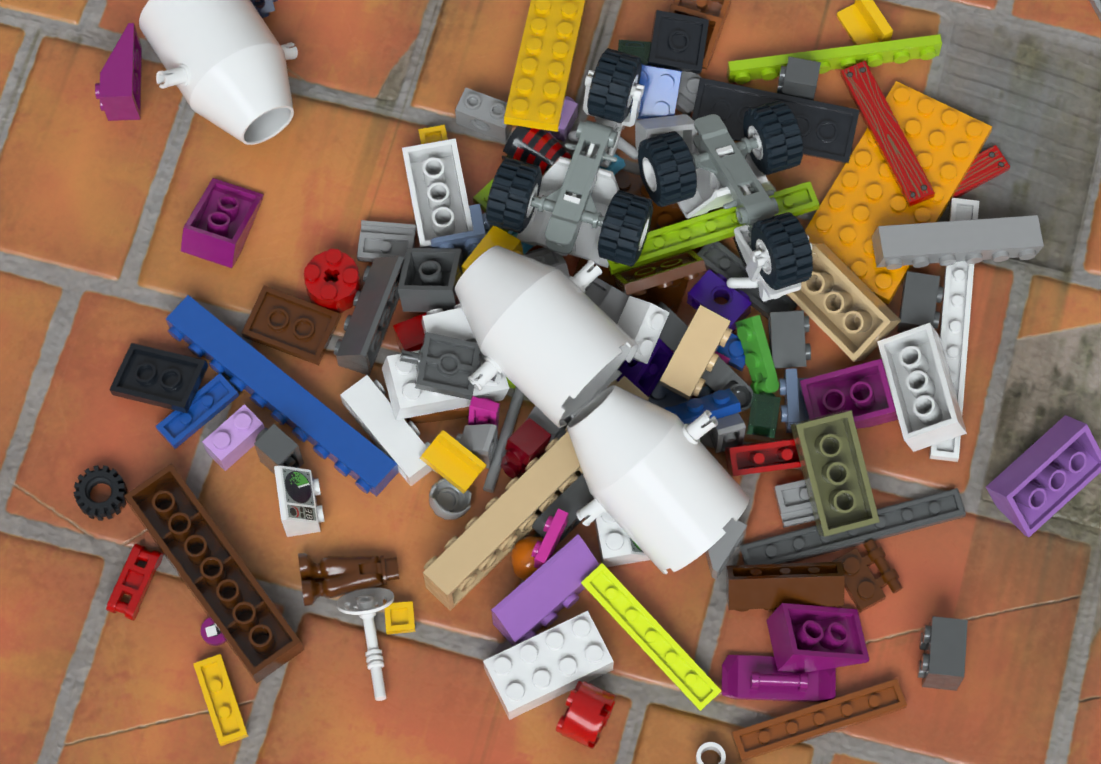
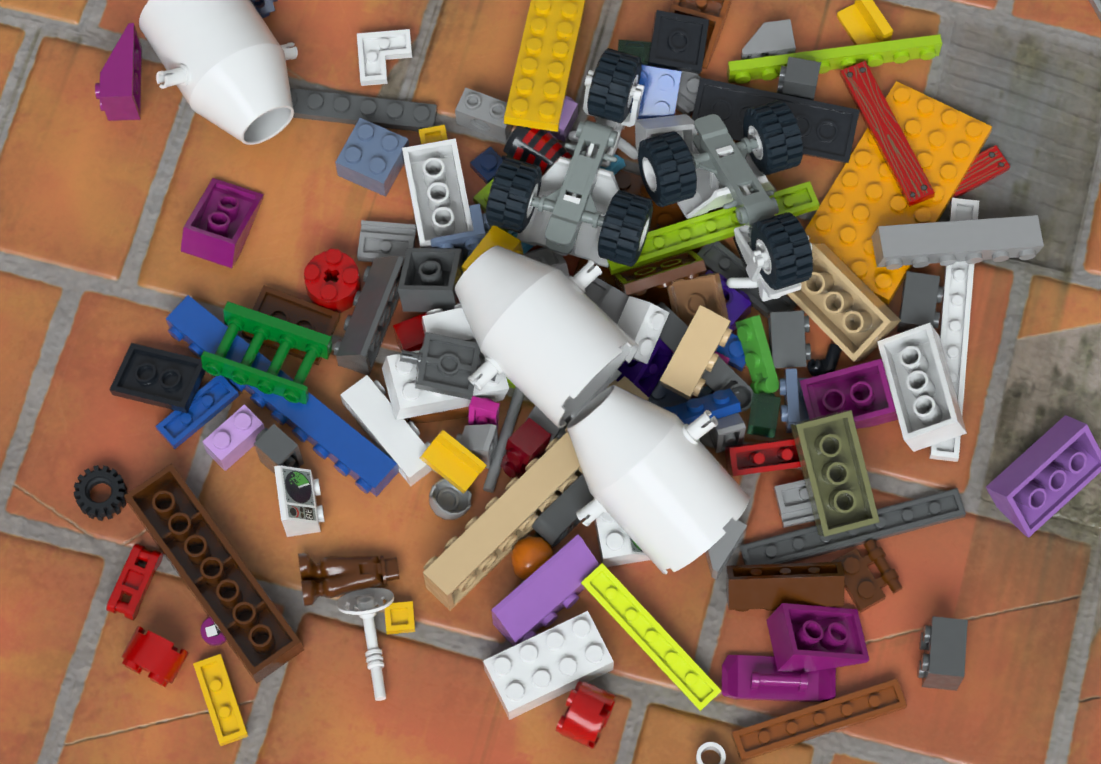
(154, 656): none -> red brick
(274, 329): none -> green fence
(349, 108): none -> dark grey plate
(372, 157): none -> sand blue brick
(378, 47): none -> white plate
(486, 164): none -> dark blue plate
(554, 527): dark pink plate -> none
(703, 290): none -> medium nougat tile
(770, 40): none -> light grey slope
(826, 364): none -> black arm

